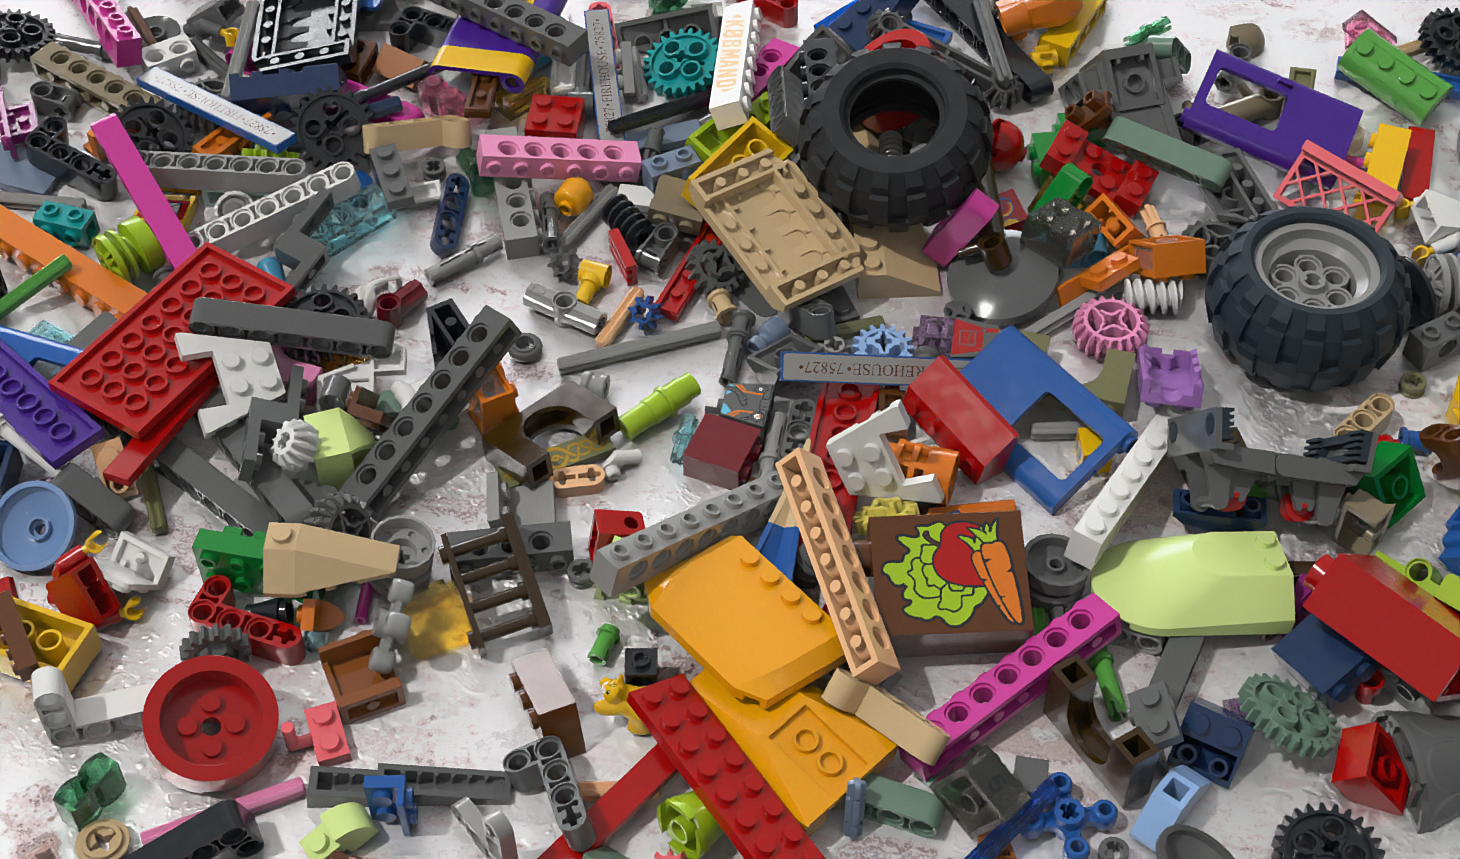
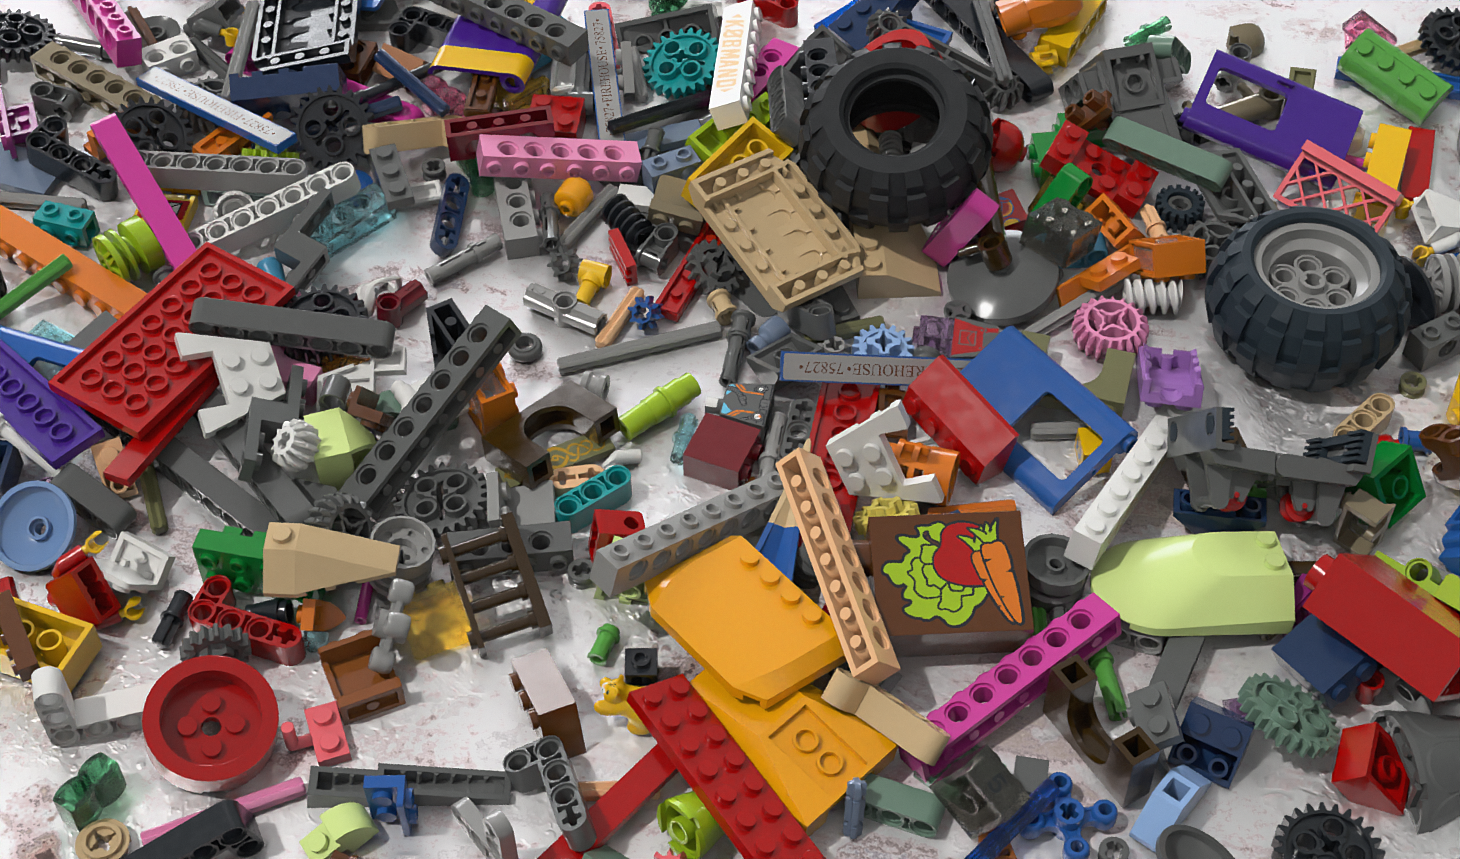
(172, 619): none -> black axle
(412, 83): none -> dark blue axle
(463, 498): none -> dark grey gear
(464, 132): none -> dark red brick
(604, 491): none -> teal beam
(1189, 201): none -> black bush

